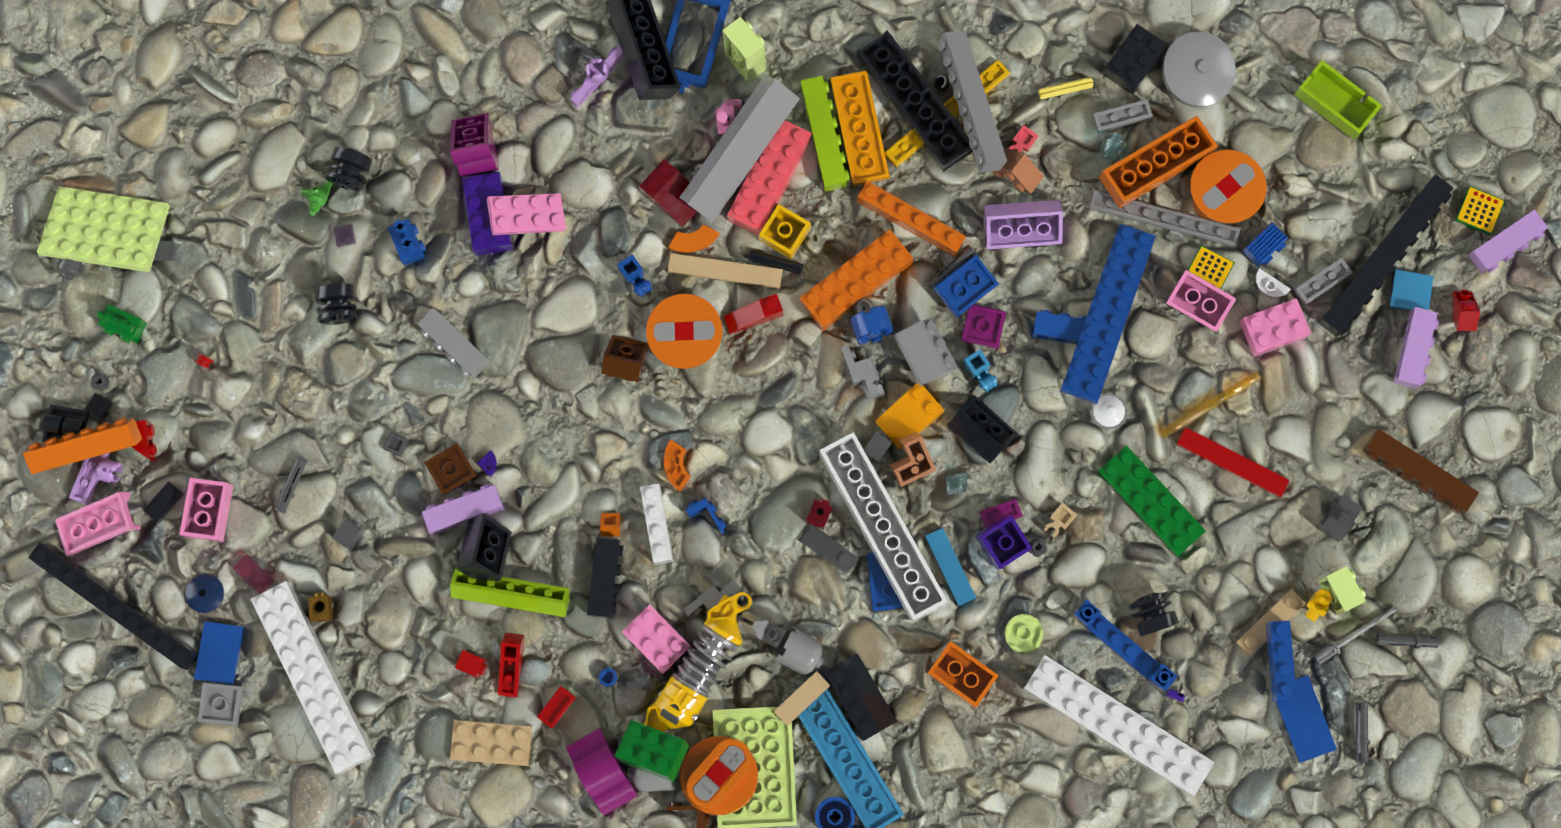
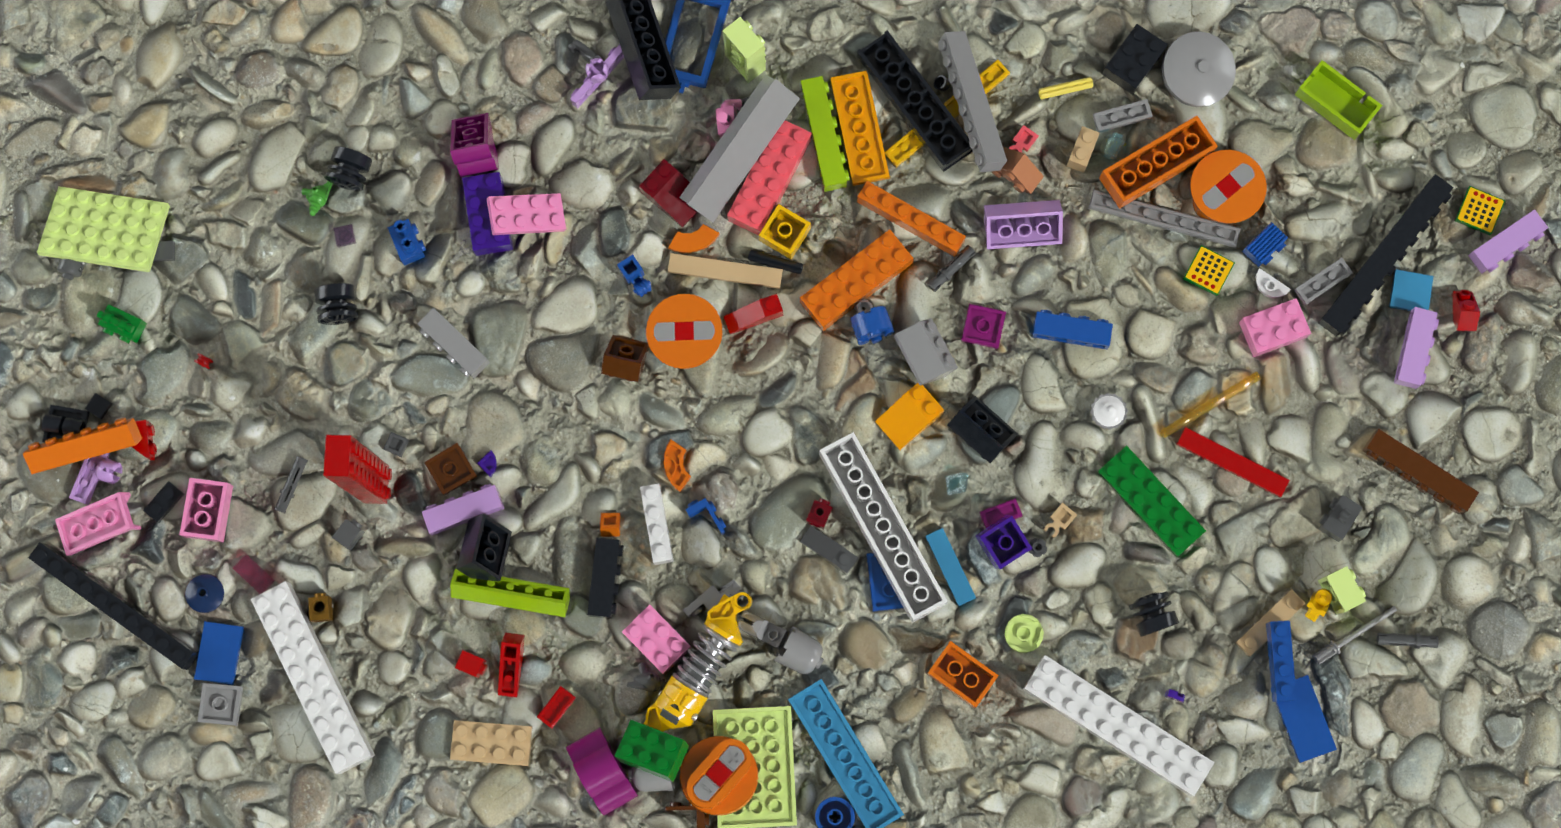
(100, 386): dark grey plate -> none
(356, 469): none -> red brick
(608, 677): blue tile -> none
(802, 698): tan tile -> none
(860, 697): black slope -> none
(863, 373): light grey plate -> none
(877, 447): dark grey brick -> none
(915, 464): nougat brick -> none
(966, 286): blue tile -> none
(978, 368): dark azure brick -> none
(1083, 149): none -> tan brick
(1108, 314): blue plate -> none
(1124, 646): blue slope -> none
(1201, 300): bright pink brick -> none
(1362, 732): dark grey pin -> none

